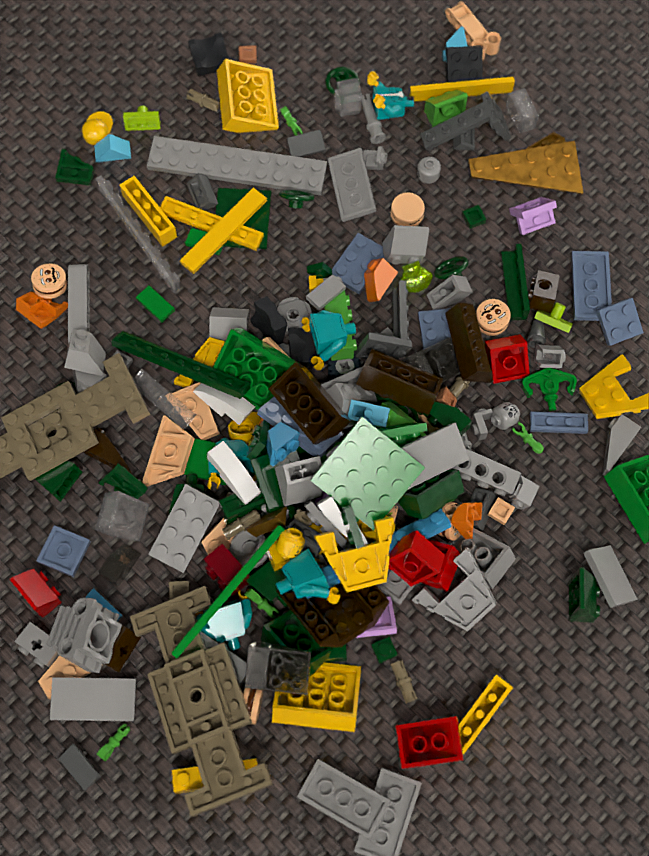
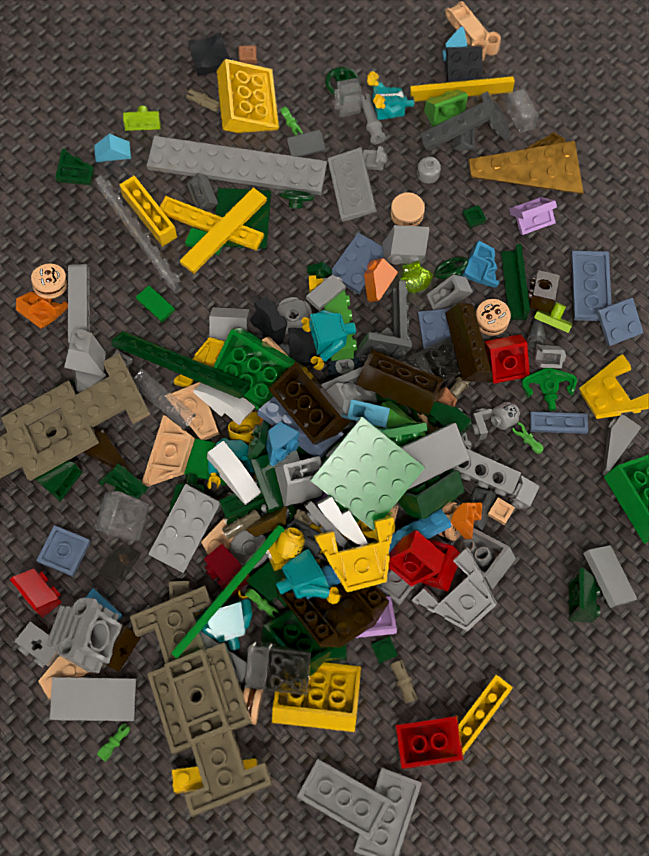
(79, 767): dark grey slope -> none
(97, 127): yellow cap -> none
(354, 536): plate -> none
(481, 265): none -> dark azure slope

